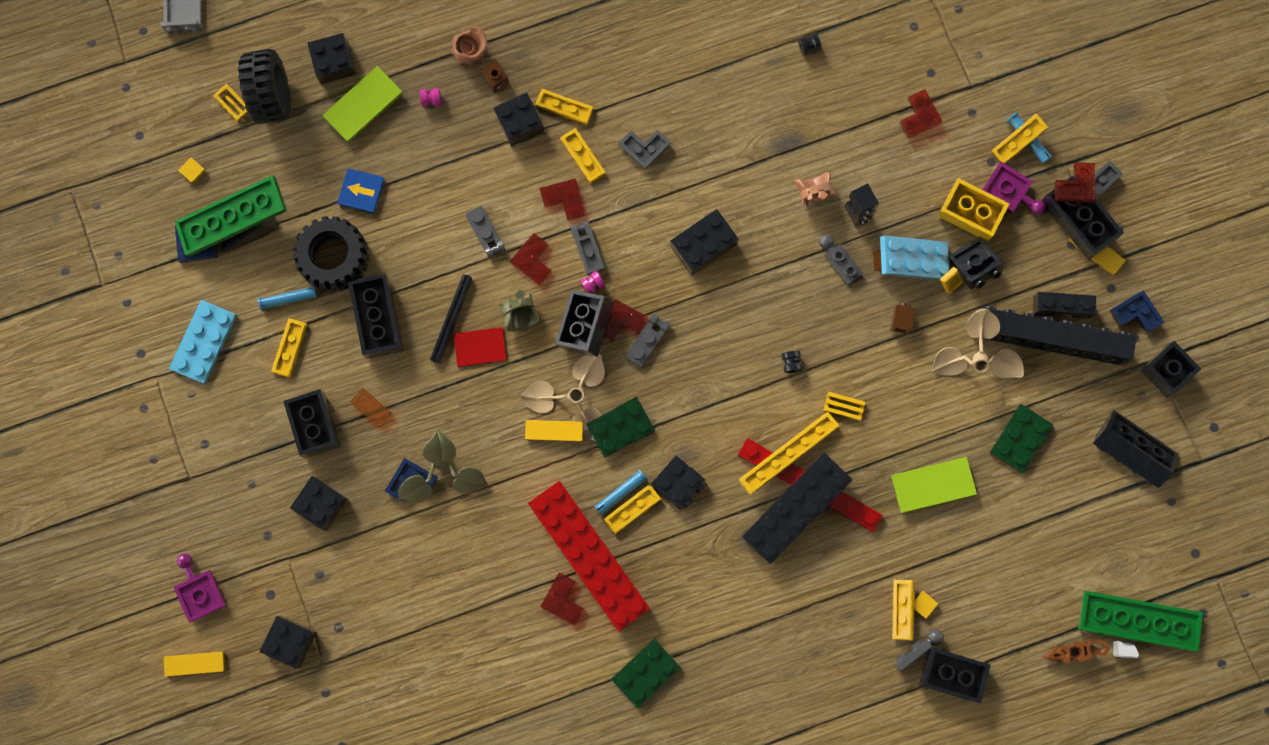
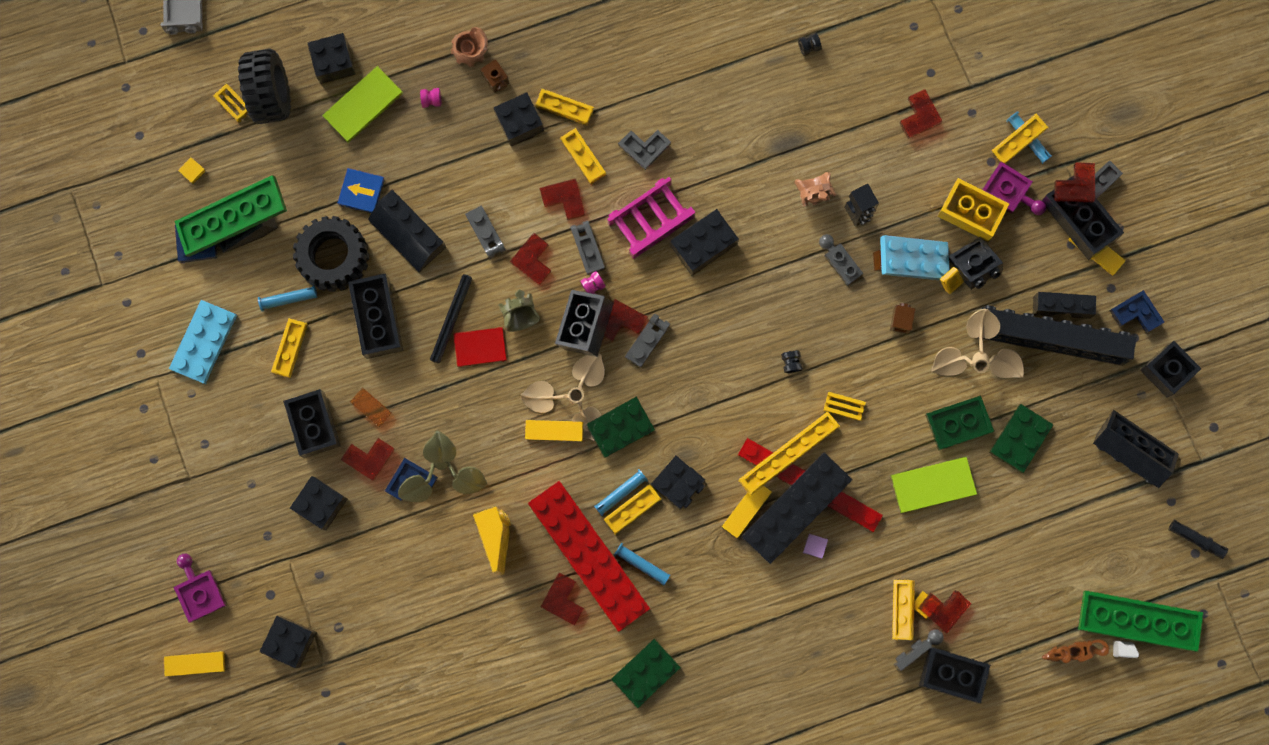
(370, 463): none -> clear red plate
(406, 231): none -> black slope
(495, 536): none -> yellow slope
(642, 564): none -> dark azure pin
(652, 236): none -> dark pink fence
(745, 511): none -> yellow tile
(815, 546): none -> lavender tile
(944, 614): none -> clear red plate
(959, 422): none -> dark green plate
(1198, 539): none -> black pin

